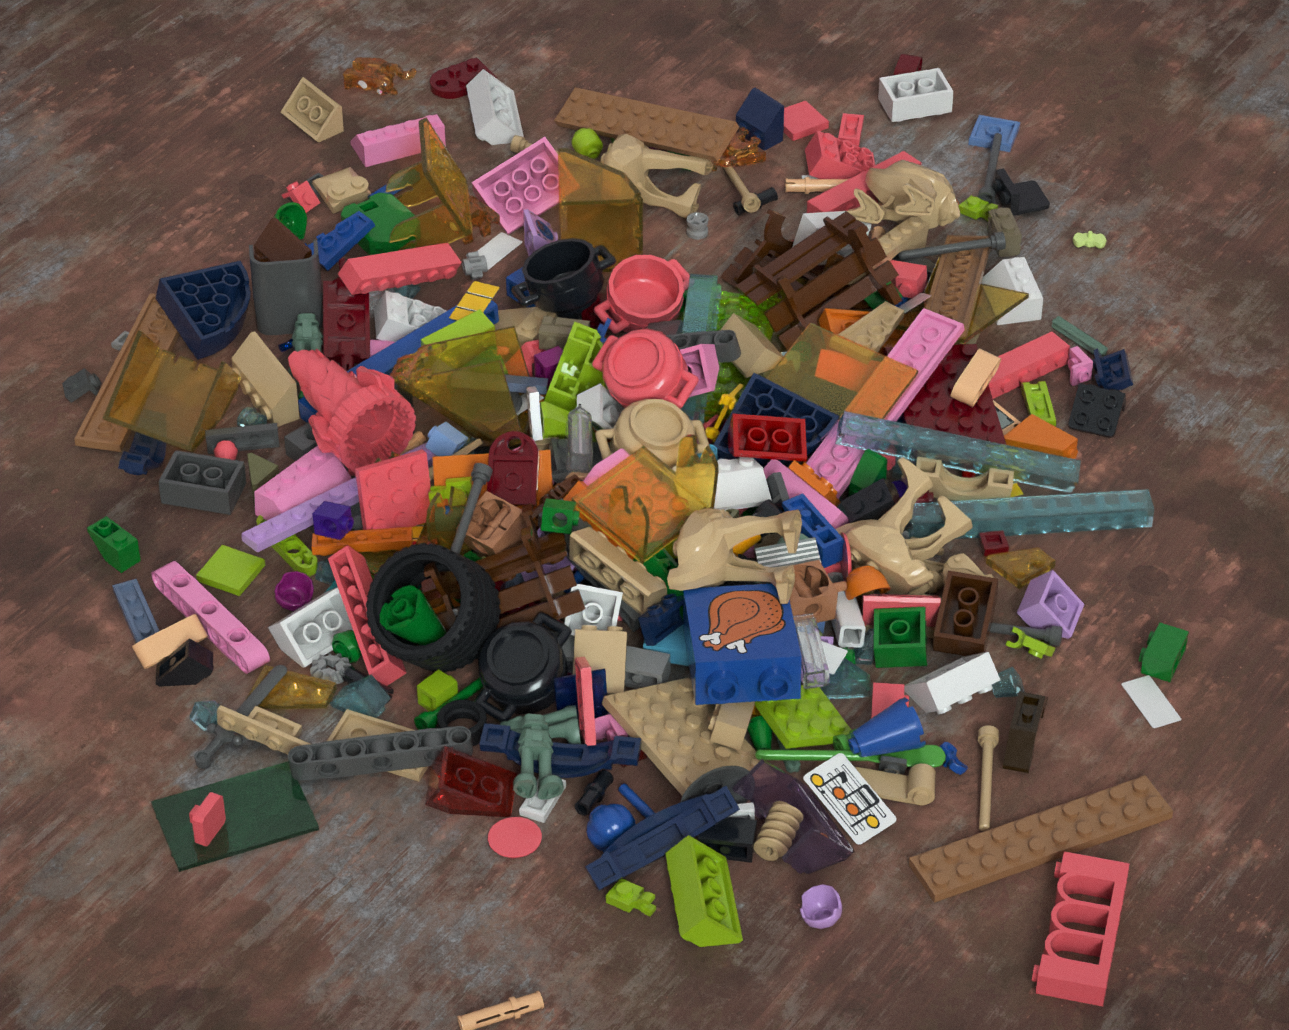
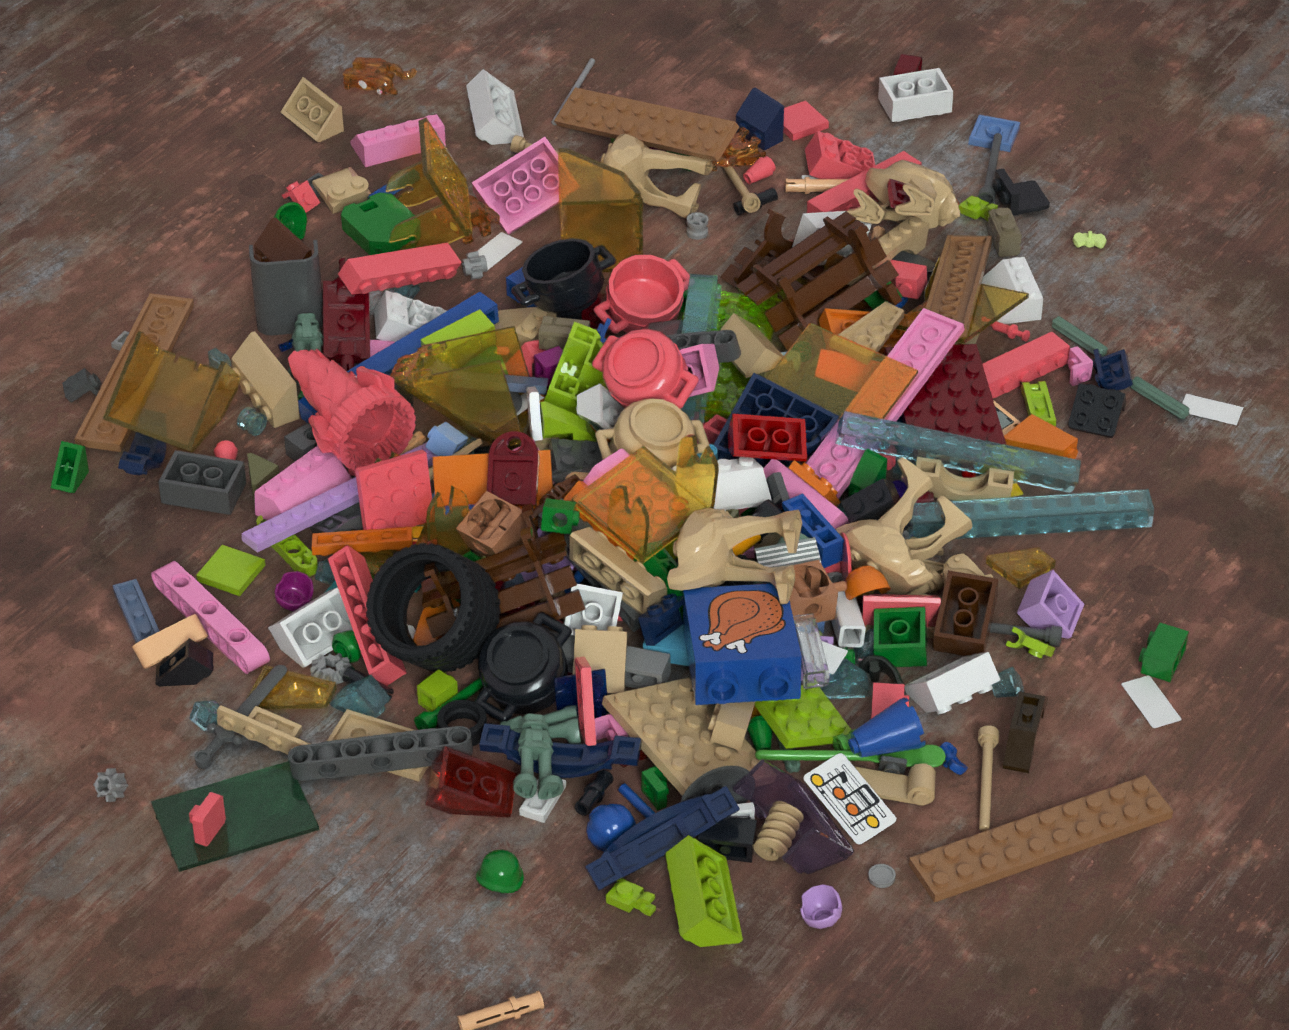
(70, 467): none -> green slope
(110, 784): none -> light grey gear
(115, 544): green slope -> none
(207, 305): dark blue brick -> none
(215, 358): none -> clear light blue plate
(244, 437): dark grey plate -> none
(332, 520): dark purple brick -> none
(341, 239): blue wing -> none
(412, 617): green cone -> none
(456, 78): dark red plate -> none
(462, 483): lime plate -> none
(475, 298): yellow sticker -> none
(480, 475): dark grey piece -> none
(500, 872): none -> green helmet
(514, 837): coral piece -> none
(536, 232): lavender slope -> none
(578, 83): none -> light grey axle
(579, 441): clear piece -> none
(587, 143): lime head -> none
(655, 787): none -> green bracket
(729, 401): yellow flag -> none
(759, 170): none -> coral cone
(851, 128): coral plate -> none
(875, 664): none -> pearl dark grey piece
(881, 875): none -> light grey piece
(896, 193): none -> dark red hinge
(914, 302): white sticker -> none
(975, 377): light nougat beam -> none
(993, 542): dark red plate -> none
(994, 241): dark grey piece -> none
(1012, 331): none -> coral piece
(1073, 978): coral fence -> none
(1160, 398): none -> sand green axle
(1213, 409): none -> white sticker

